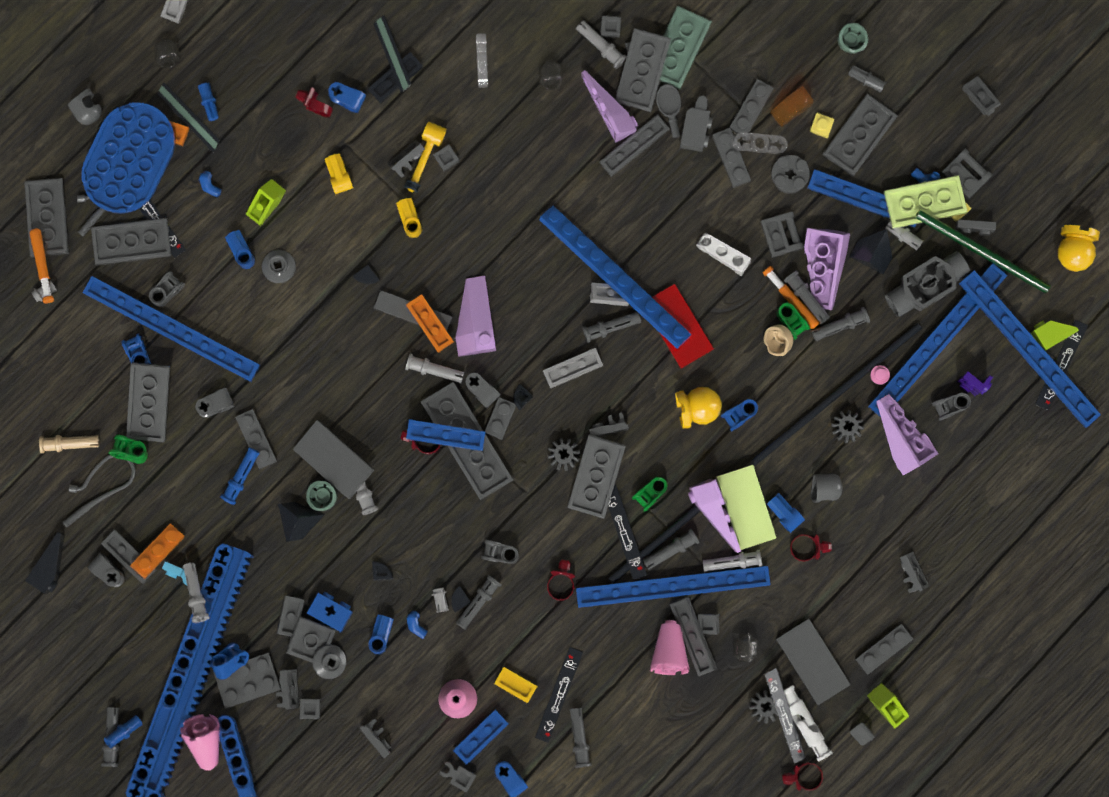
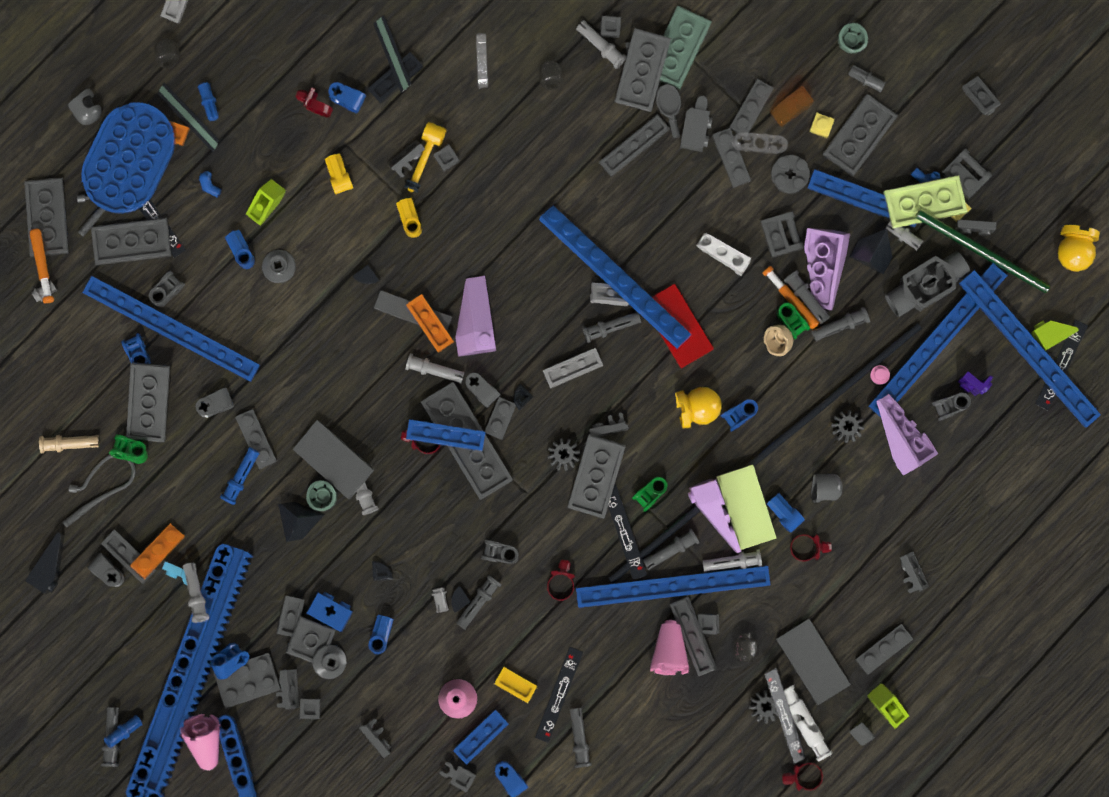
(413, 624): blue arm -> none
(614, 115): lavender wedge -> none

